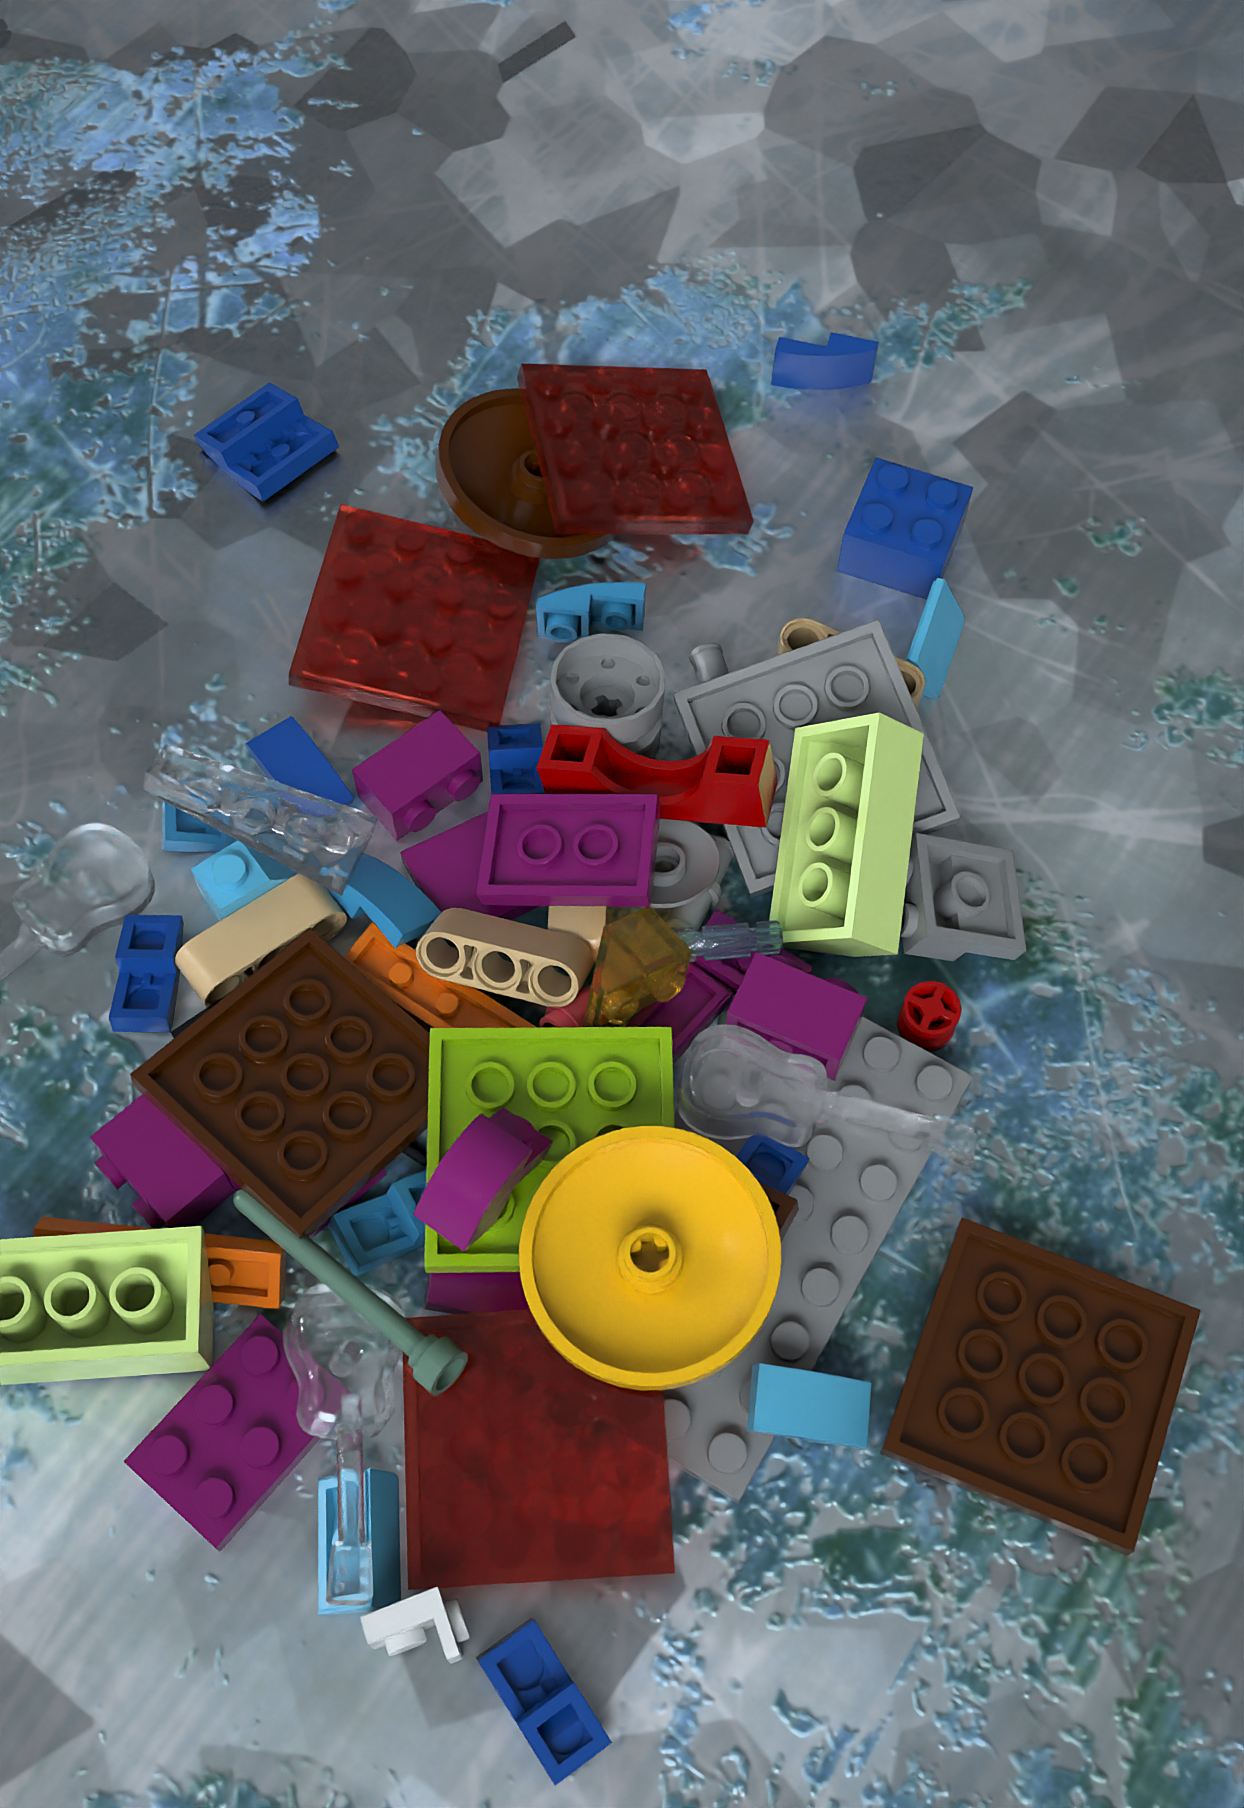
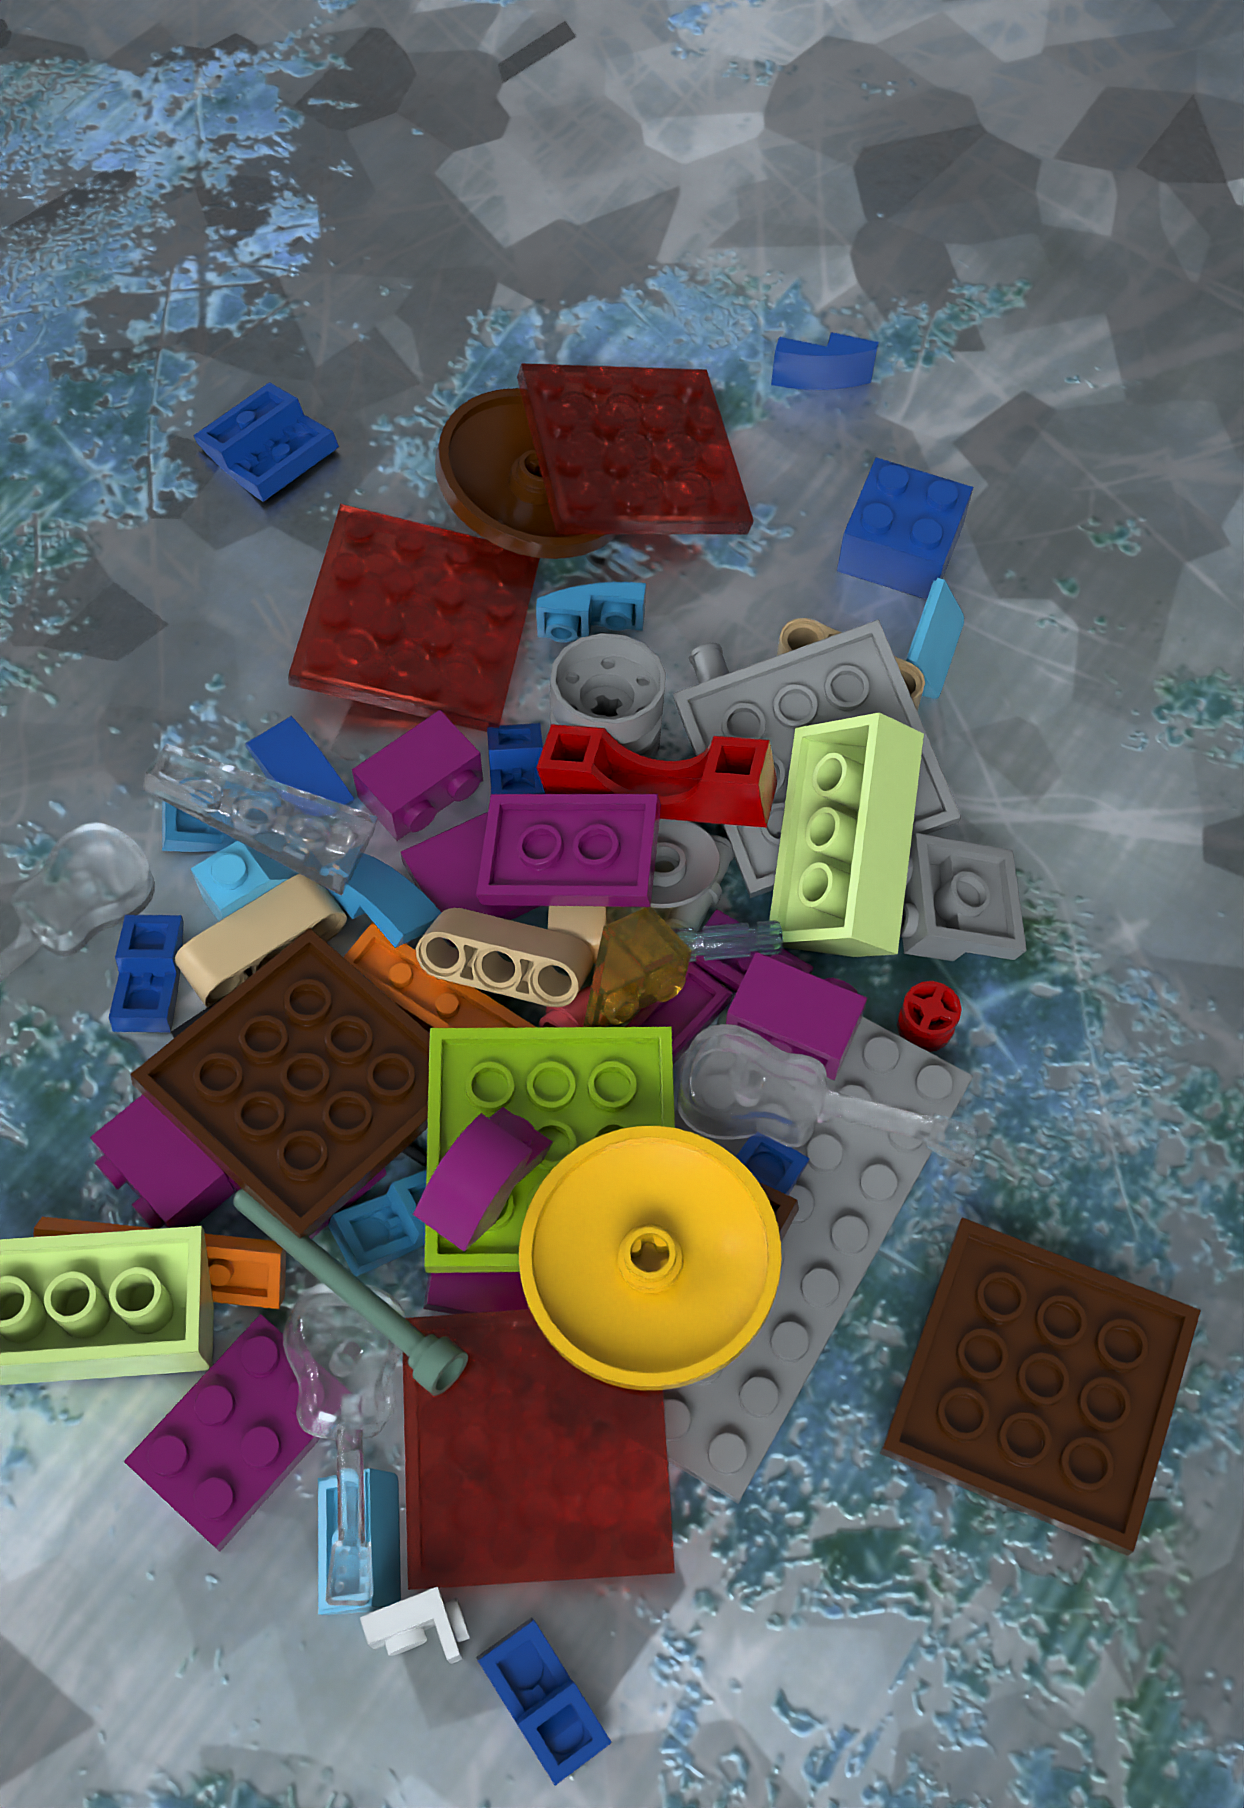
(809, 1406): medium azure slope -> none

